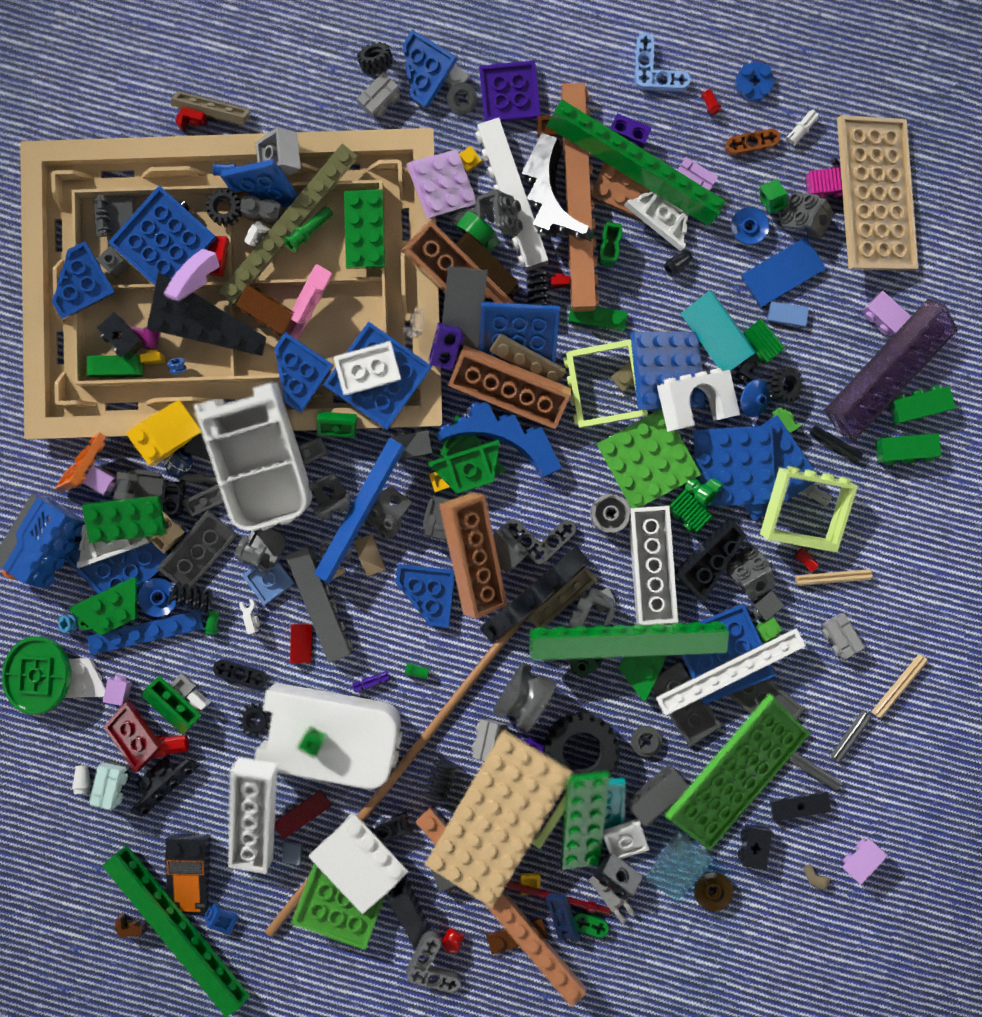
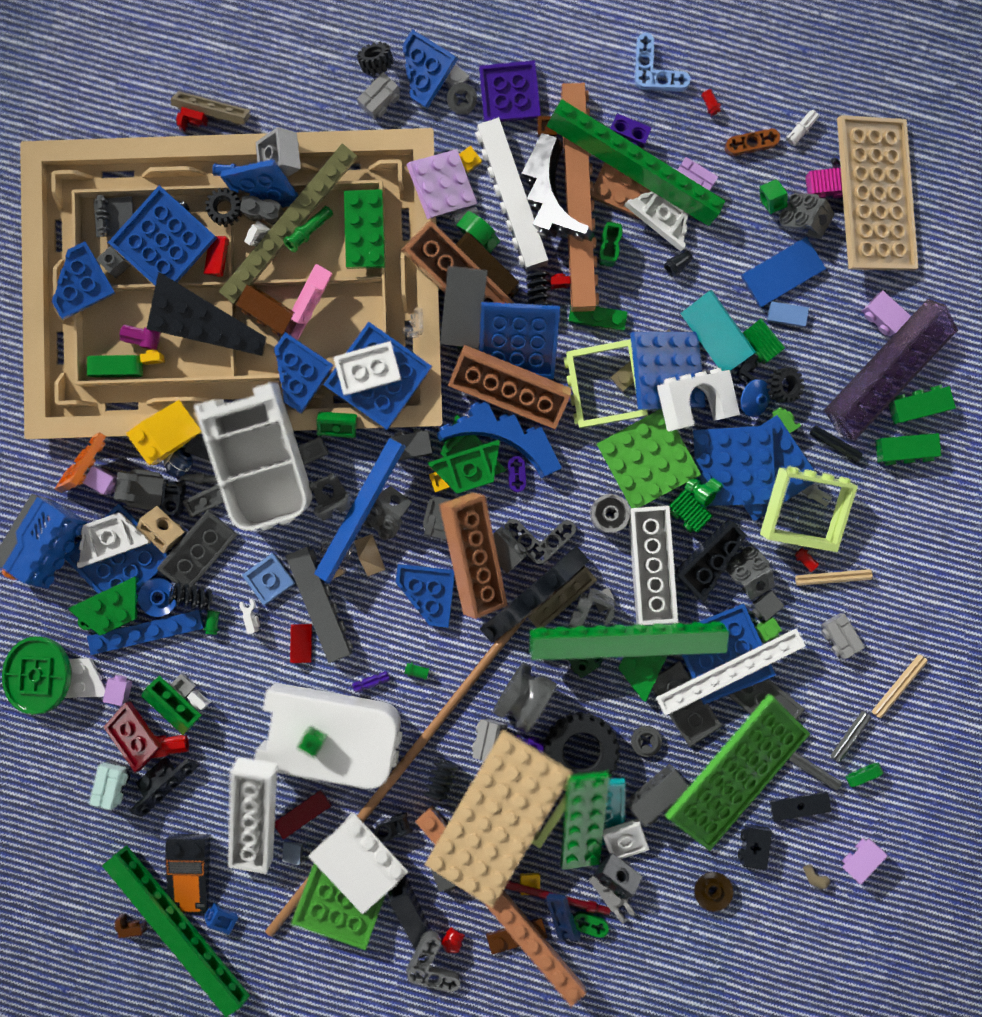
(67, 623): dark azure bush -> none
(81, 780): white cone -> none
(124, 519): green plate -> none
(130, 341): black brick -> none
(176, 365): blue bush -> none
(192, 274): lavender slope -> none
(228, 664): black beam -> none
(249, 726): black gear -> none
(261, 549): dark grey piece -> none
(442, 346): dark purple brick -> none
(505, 211): dark grey piece -> none
(511, 474): none -> dark purple beam
(526, 358): dark tan plate -> none
(679, 866): clear light blue slope -> none
(753, 217): blue dish -> none
(762, 73): blue plate -> none
(864, 774): none -> green beam

